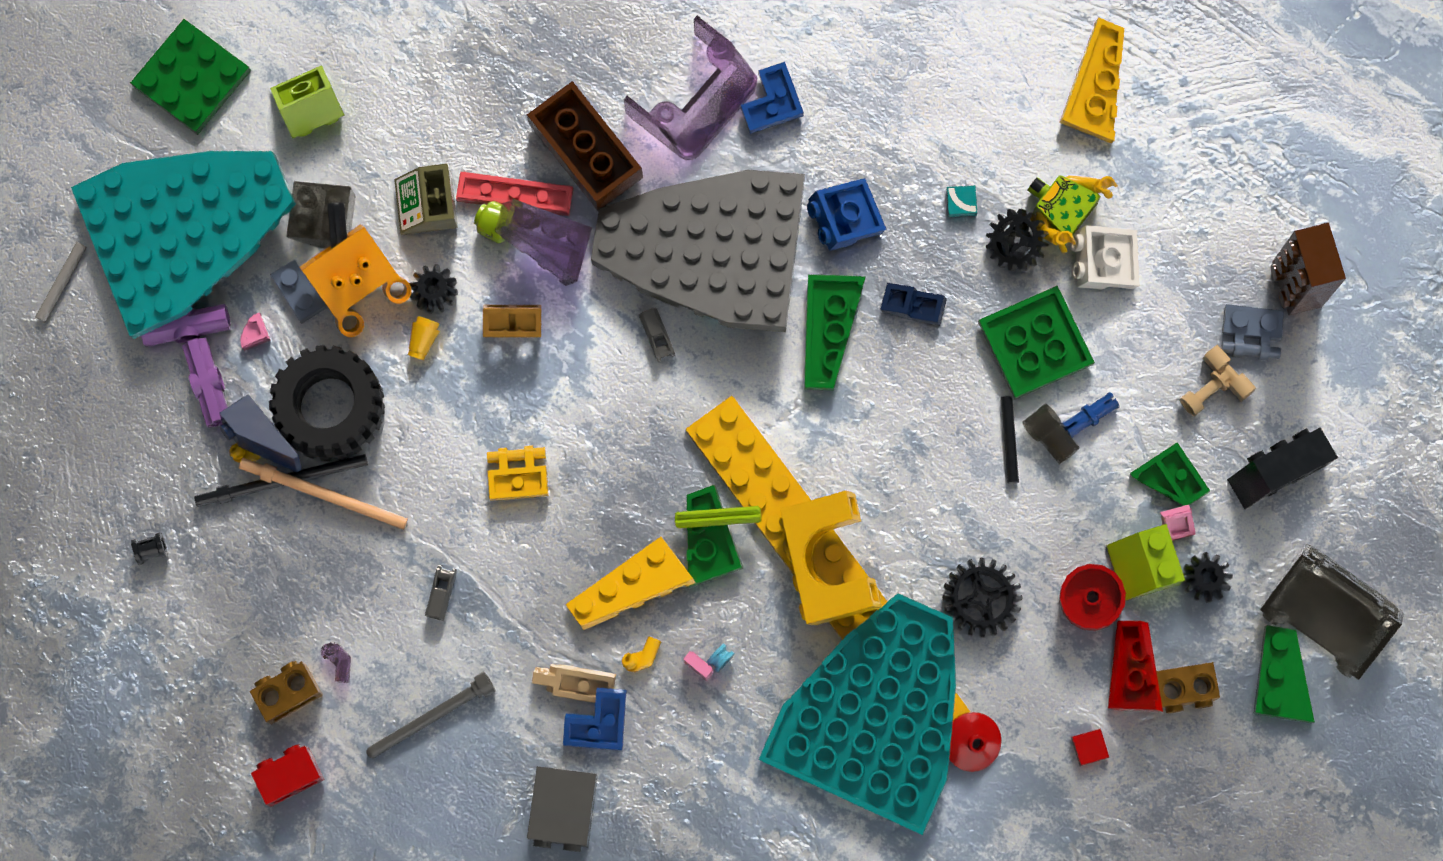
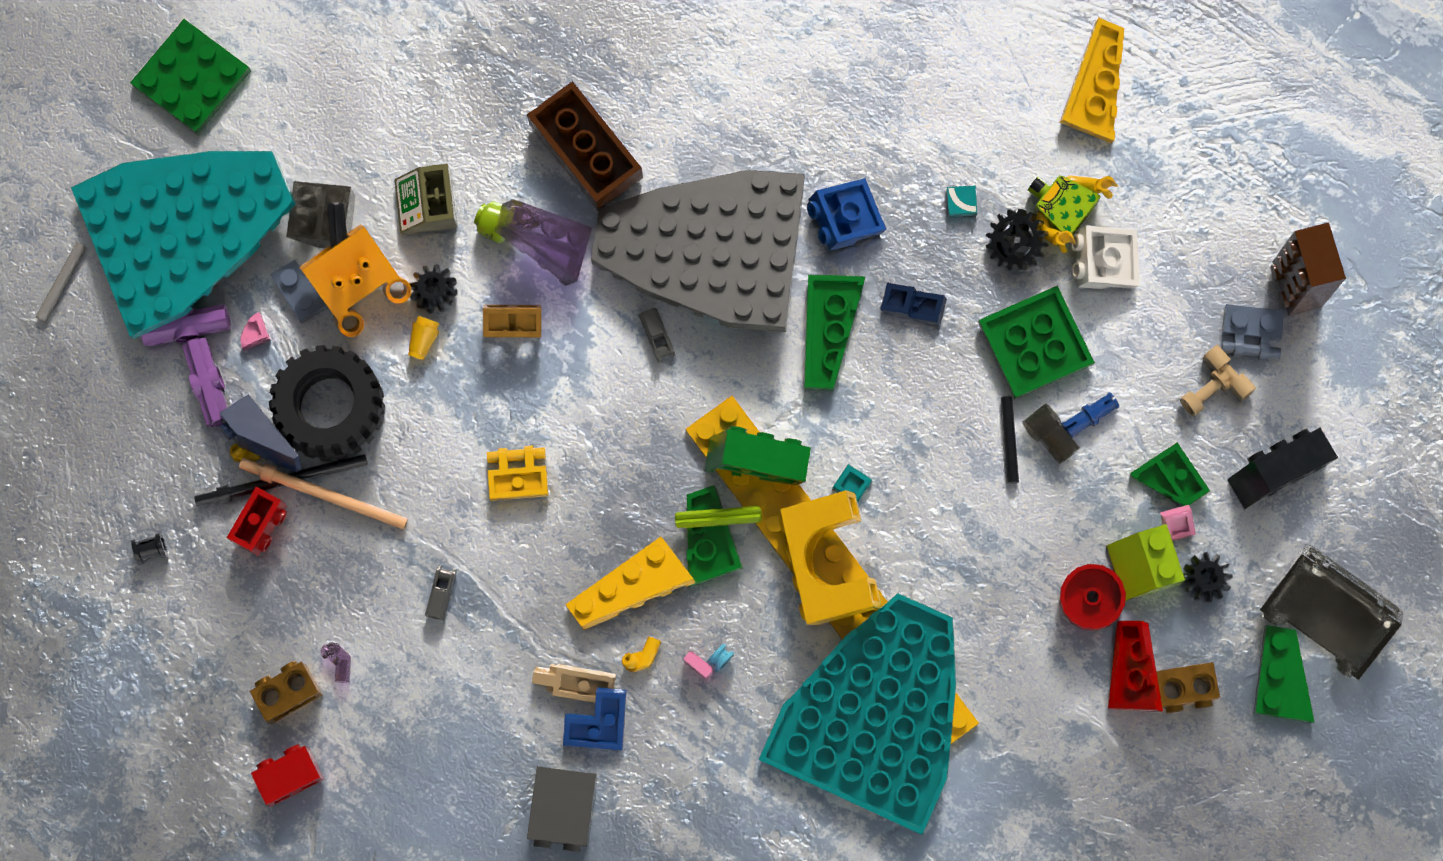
(257, 522): none -> red brick
(307, 102): lime slope -> none
(479, 687): dark grey piece -> none
(486, 188): coral tile -> none
(710, 109): clear purple windscreen -> none
(758, 456): none -> green wedge
(780, 101): blue plate -> none
(852, 481): none -> teal tile
(967, 729): red dish -> none
(996, 592): black gear -> none
(1090, 747): red tile -> none

